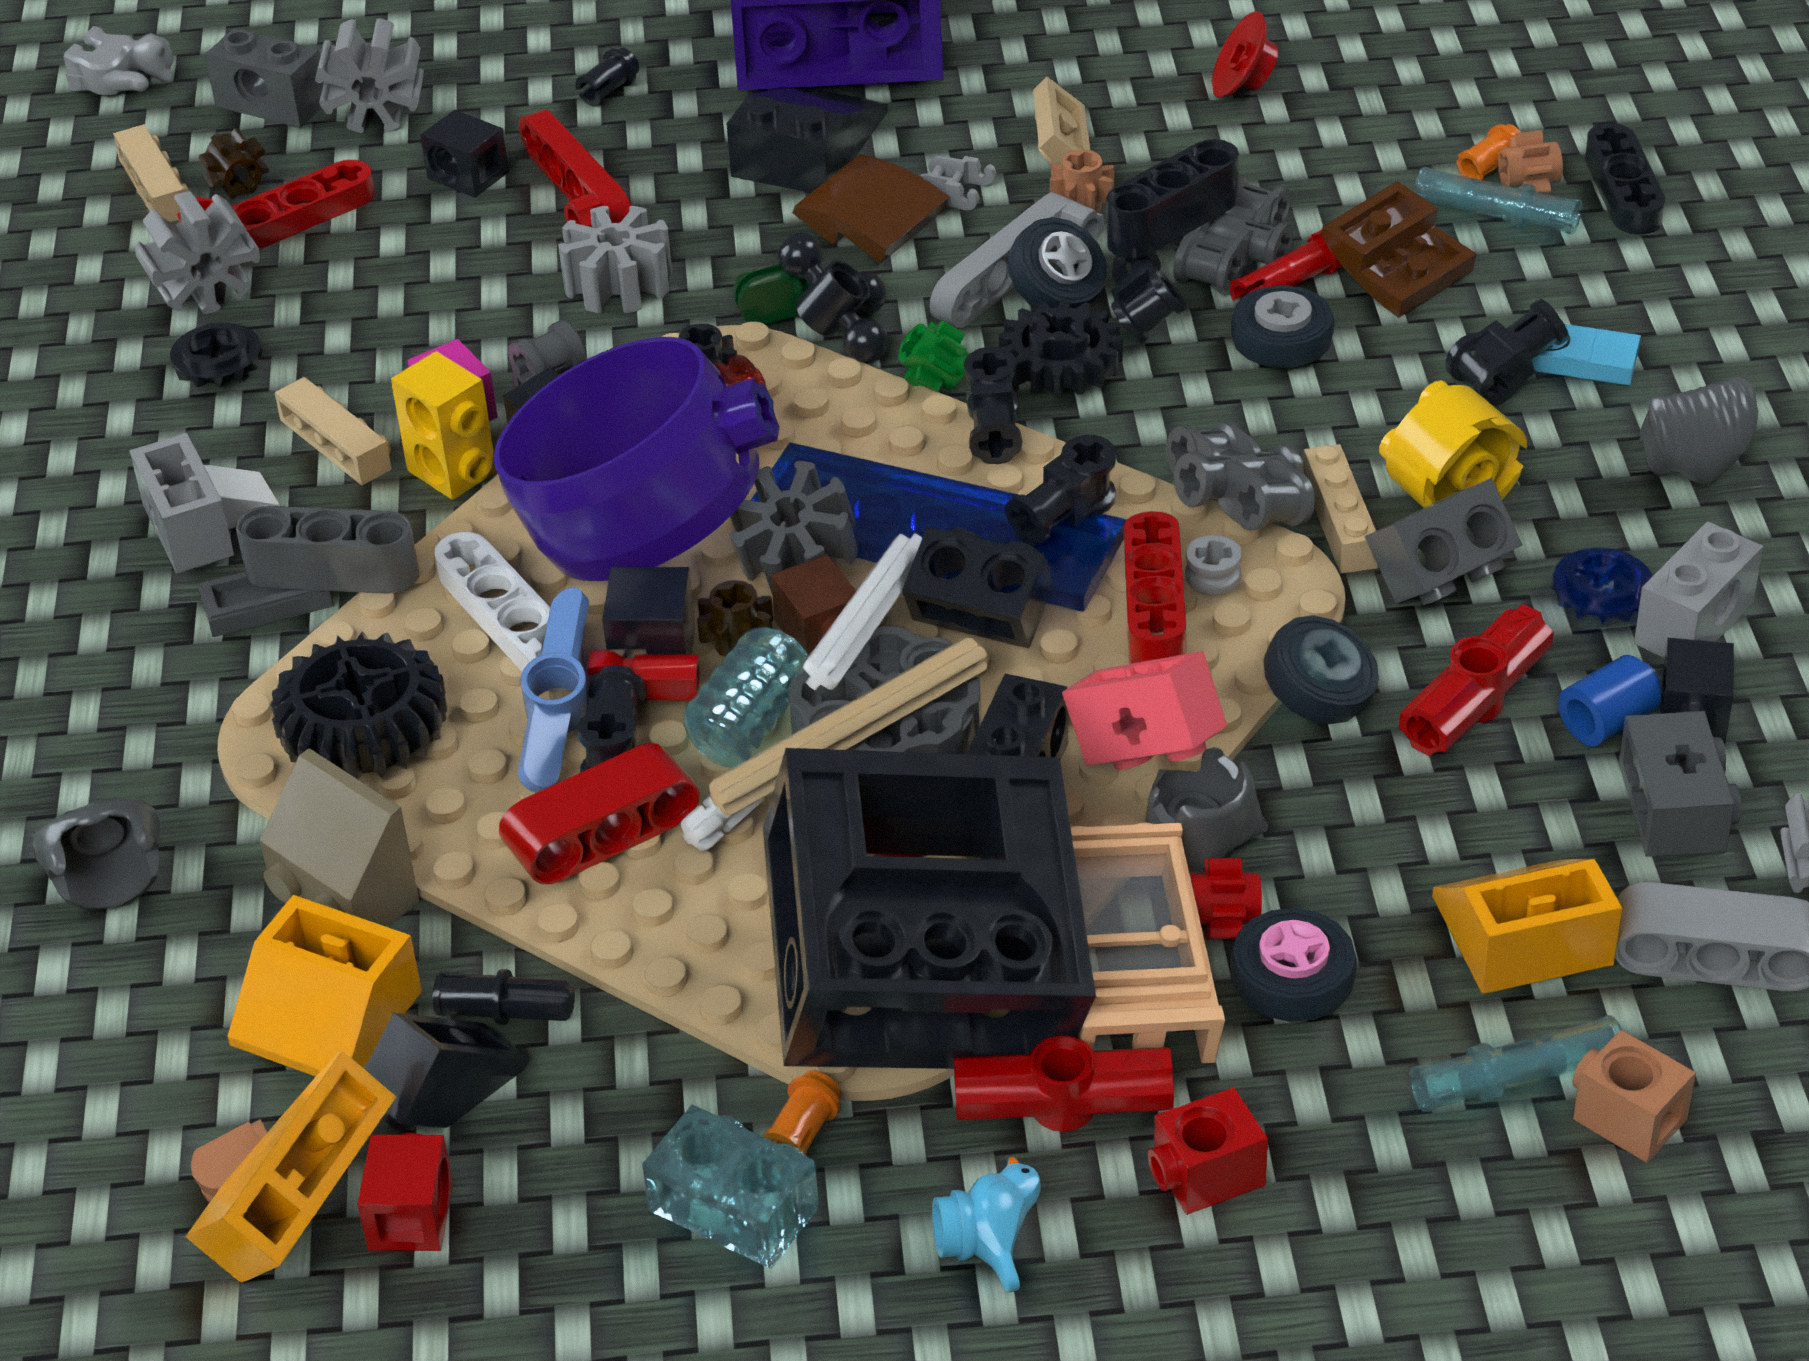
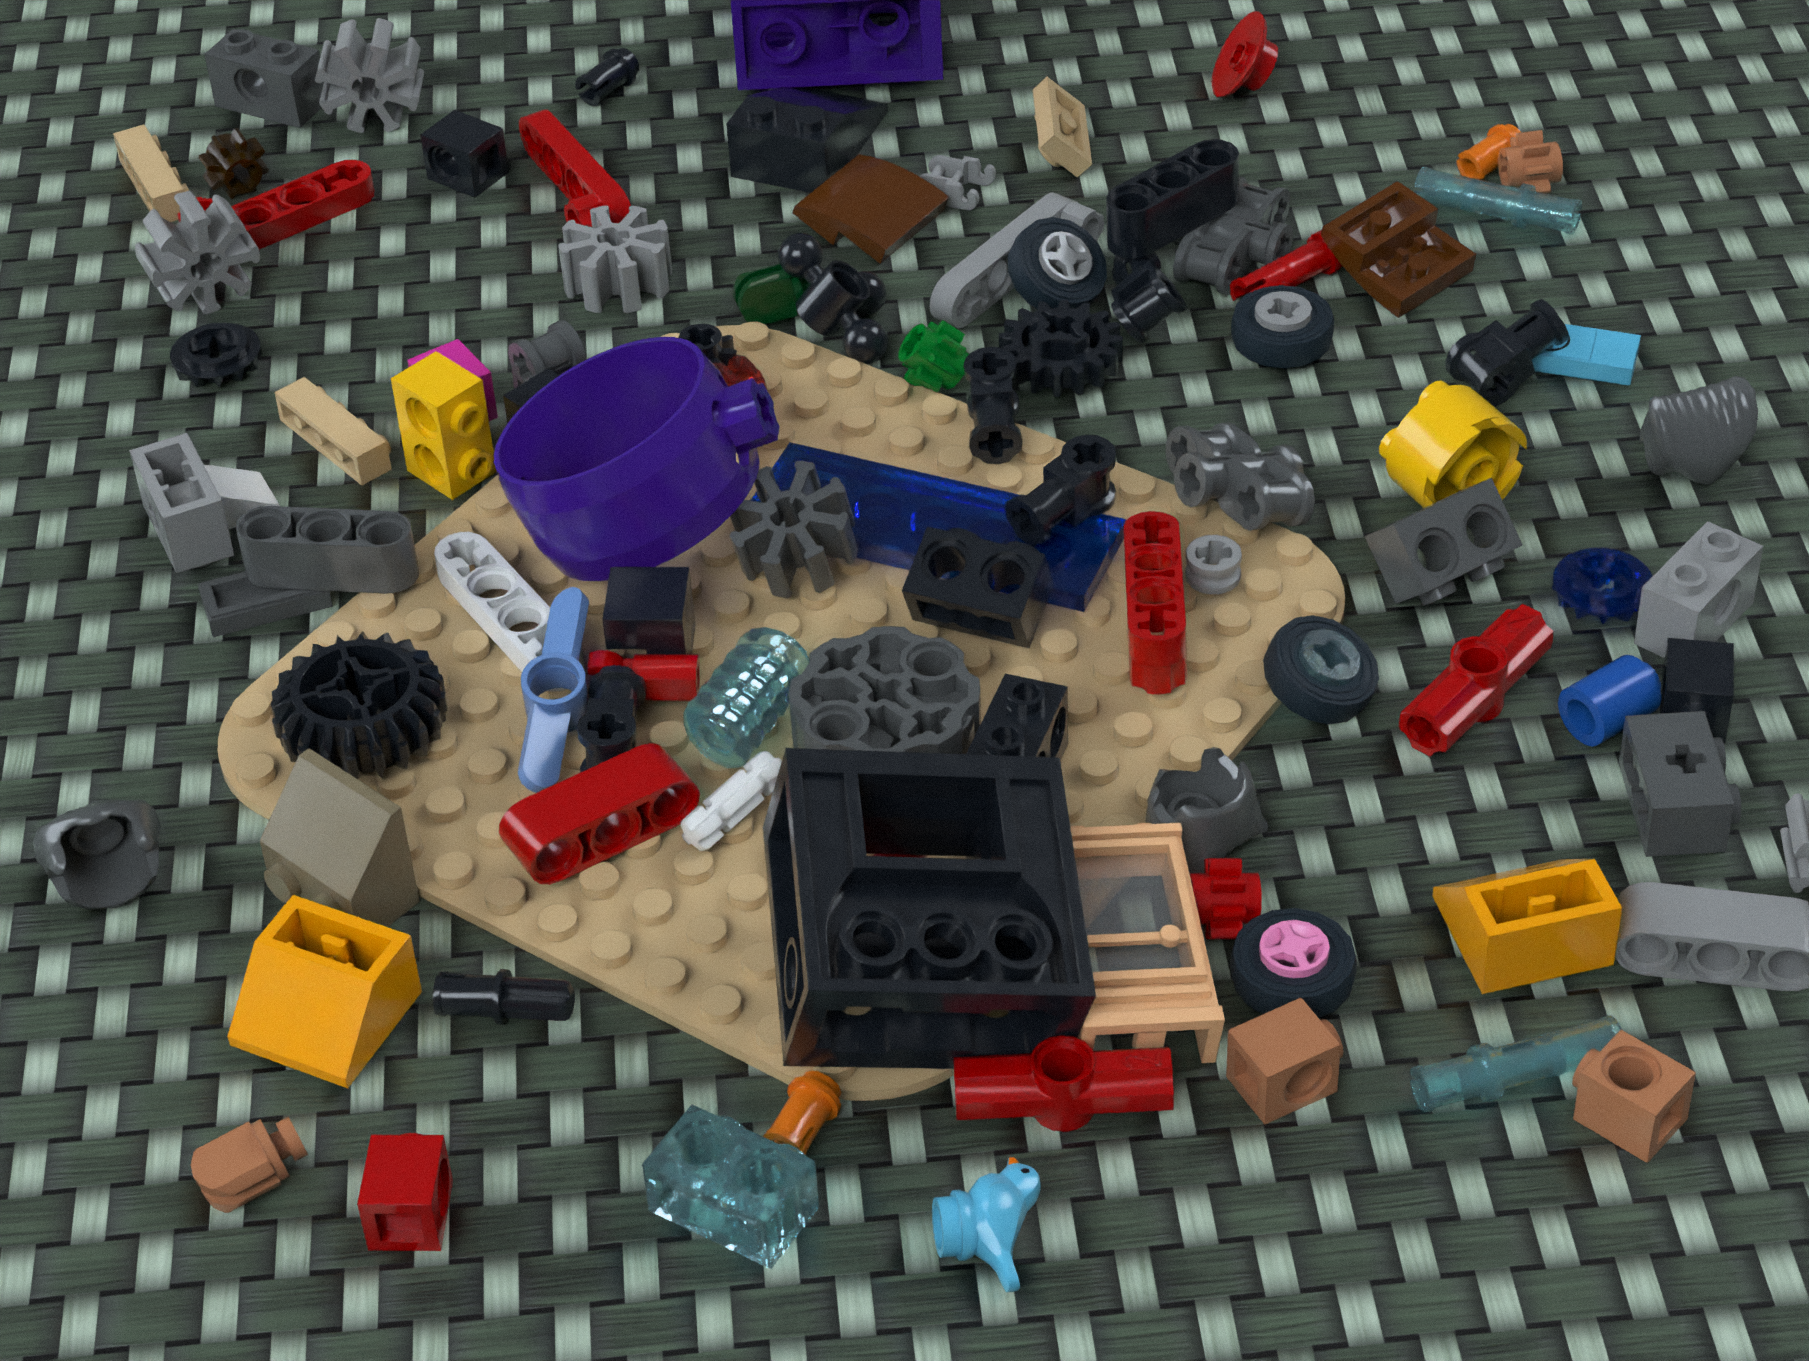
(116, 63): light grey animal -> none
(291, 1171): light orange slope -> none
(440, 1068): black slope -> none
(731, 613): dark brown gear -> none
(809, 599): copper brick -> none
(853, 721): tan axle -> none
(862, 615): white axle -> none
(1083, 178): nougat gear -> none
(1145, 711): coral brick -> none
(1208, 1151): red brick -> none
(1284, 1060): none -> nougat brick
(1340, 508): tan piece -> none
(1622, 194): black beam -> none

